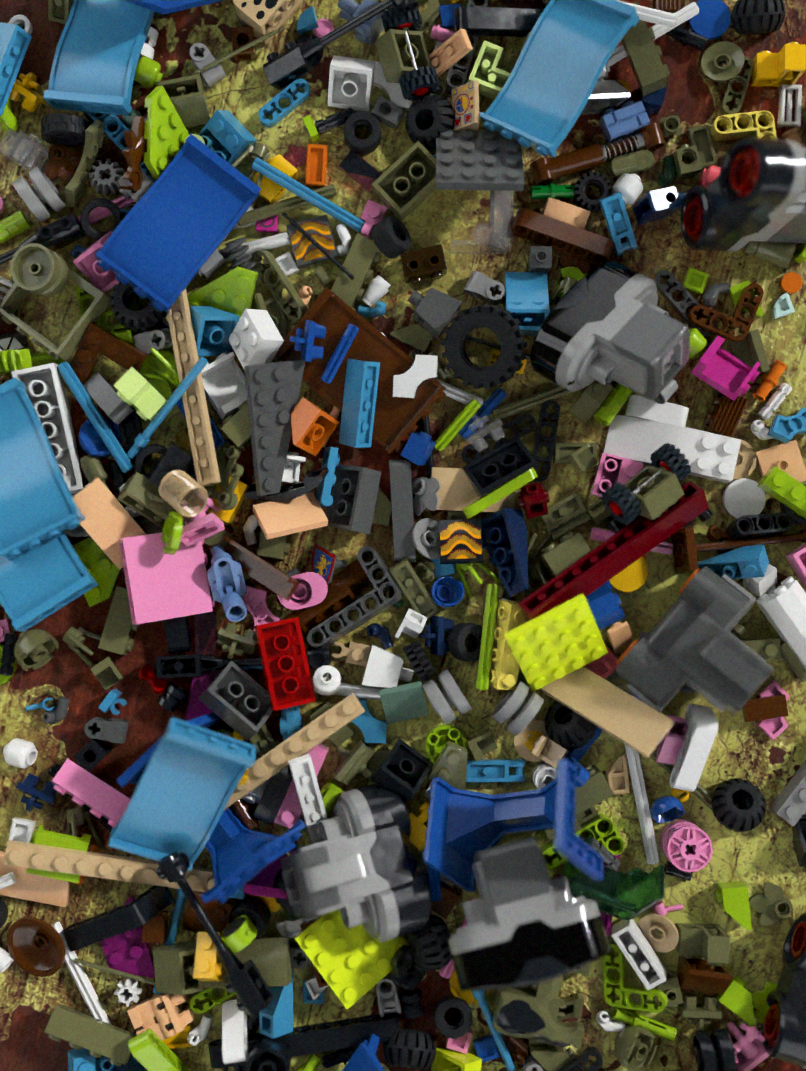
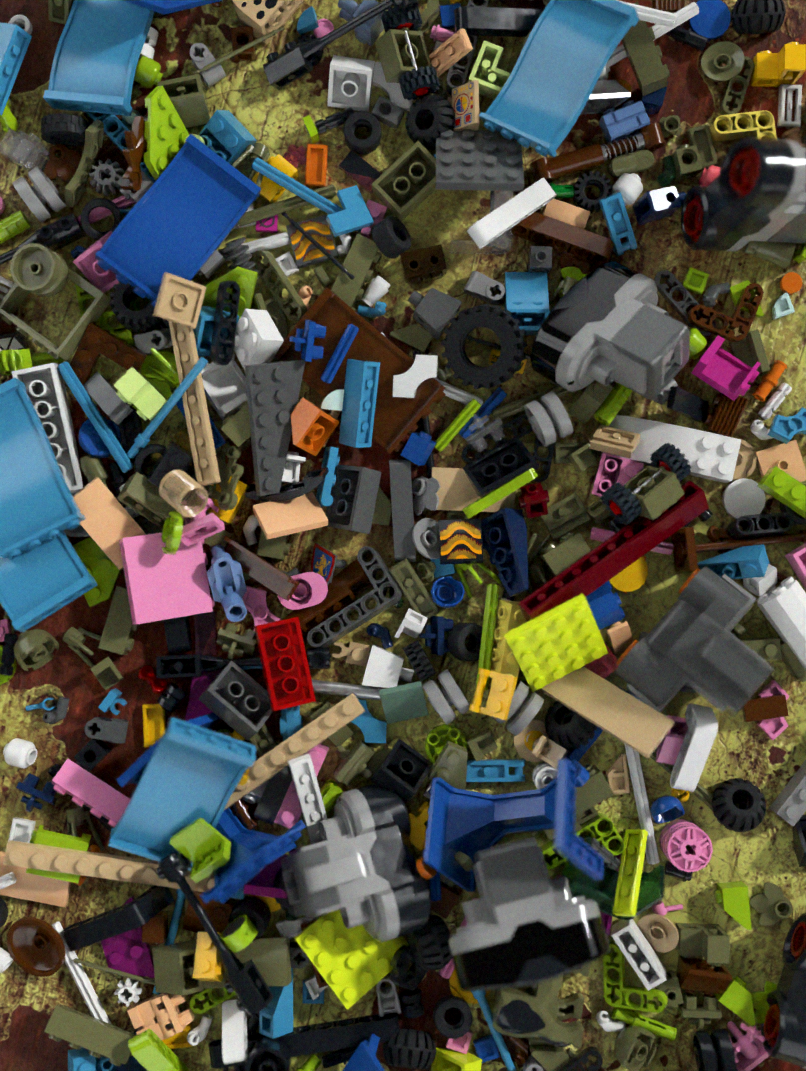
(25, 87): yellow hips -> none
(153, 723): none -> yellow tile
(179, 300): none -> tan tile
(203, 847): none -> lime bracket
(227, 323): none -> black beam
(283, 112): dark azure beam -> none
(331, 685): white head -> none
(333, 400): none -> light aqua tile
(355, 213): none -> dark azure tile
(425, 870): none -> orange tile
(464, 861): none -> olive tile
(499, 695): none -> yellow plate
(511, 213): none -> white beam
(548, 419): none -> light grey wheel
(614, 441): none -> tan plate
(630, 872): none -> neon yellow tile
(650, 410): white beam -> none
(687, 404): none -> black tile

